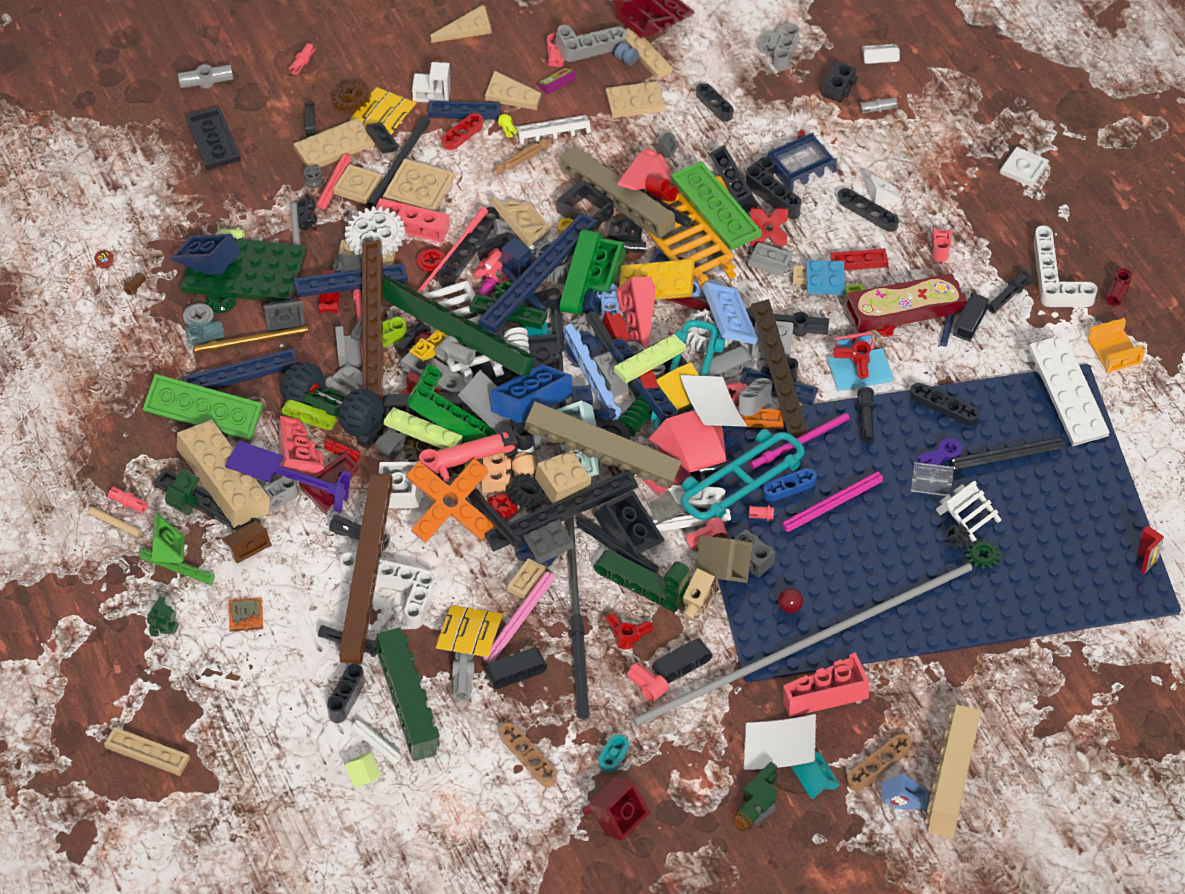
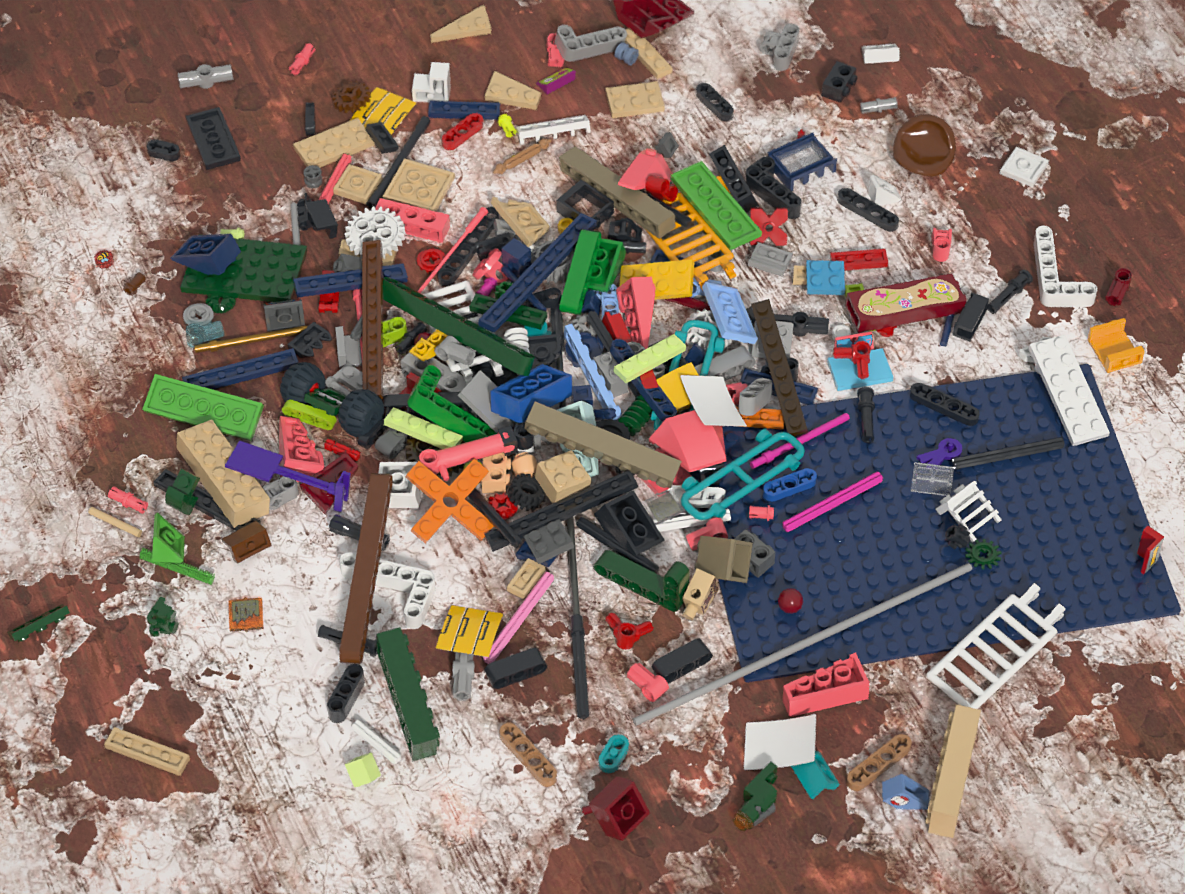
(39, 623): none -> dark green plate
(163, 150): none -> black beam
(309, 339): none -> black plate
(322, 217): none -> black panel
(695, 355): none -> dark blue tile
(840, 330): none -> white tile
(925, 145): none -> reddish brown piece
(1011, 669): none -> white bar

